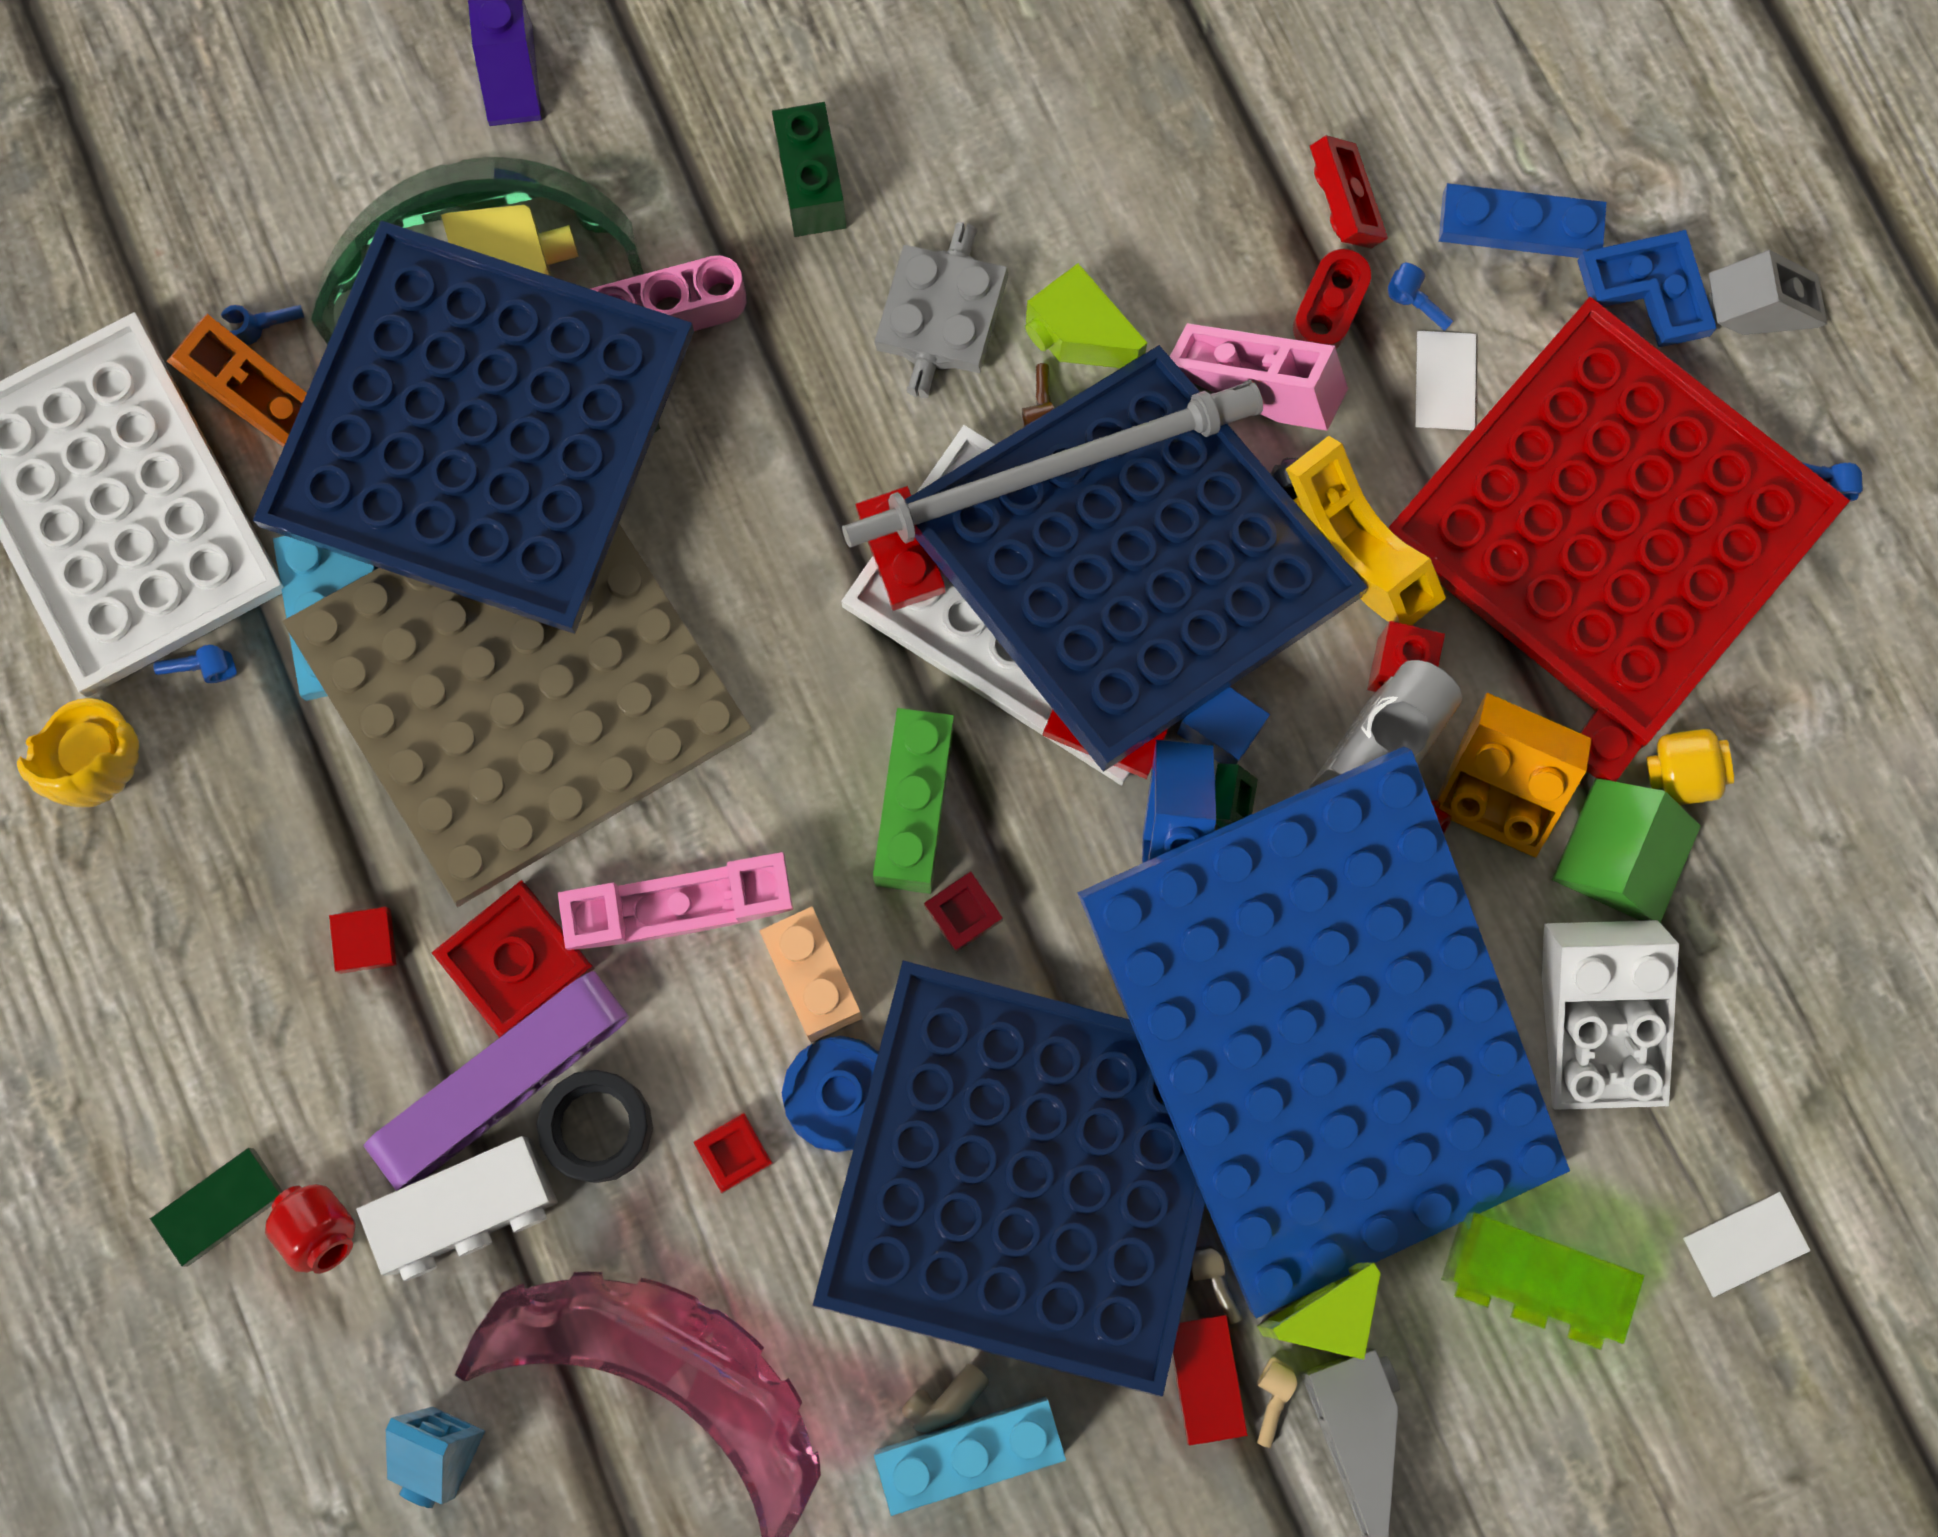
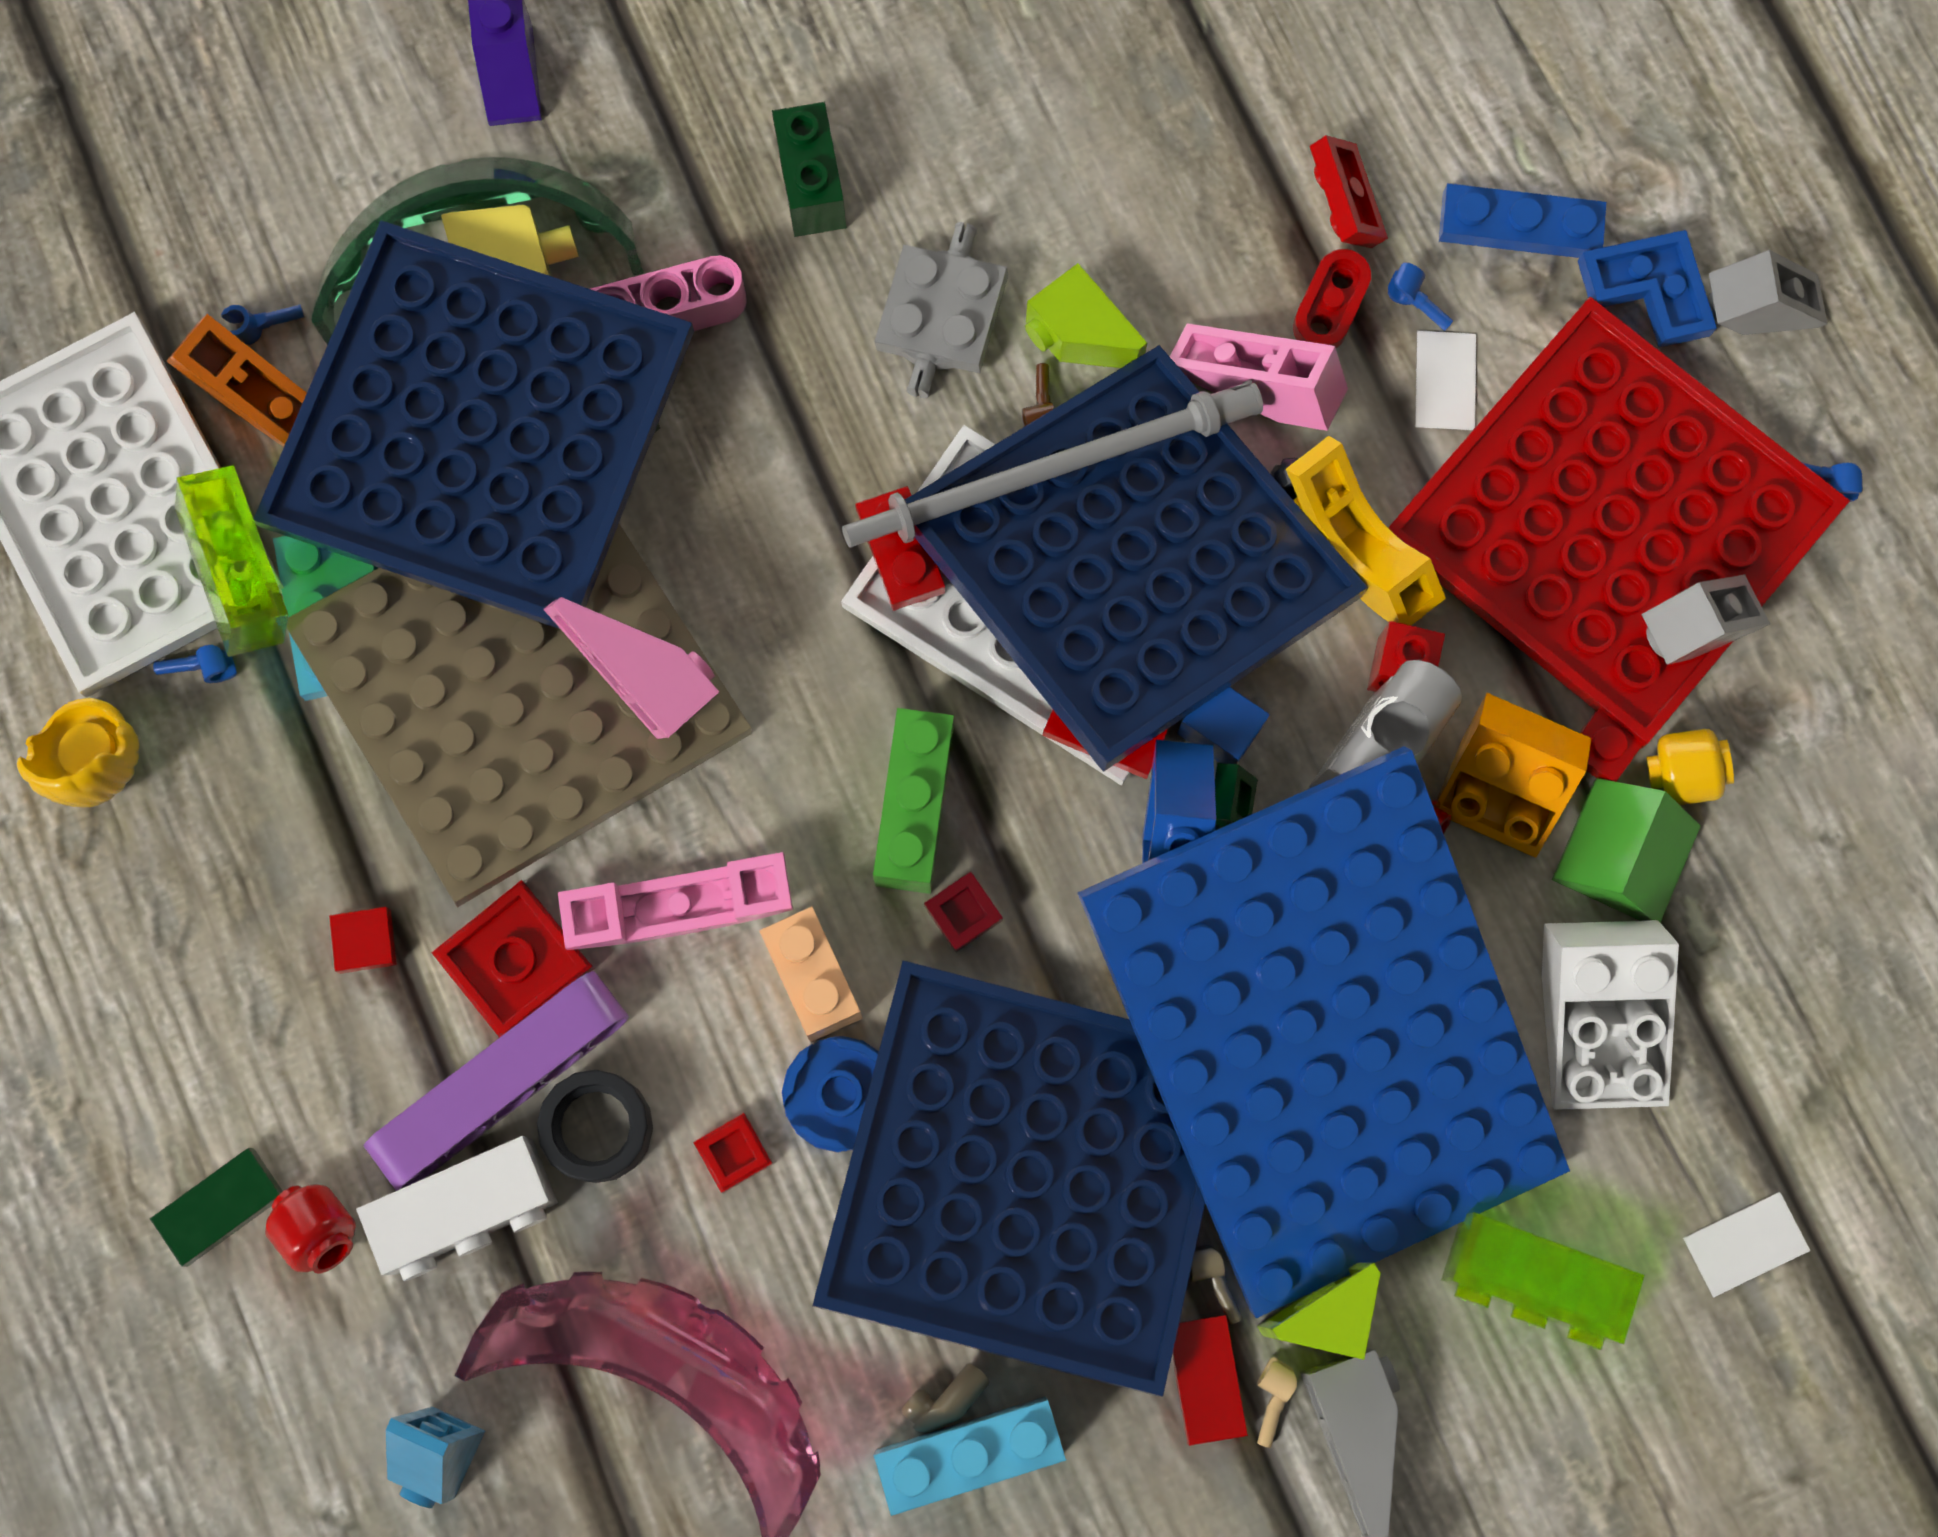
(230, 560): none -> clear neon green brick
(646, 672): none -> bright pink slope
(1704, 618): none -> light grey slope

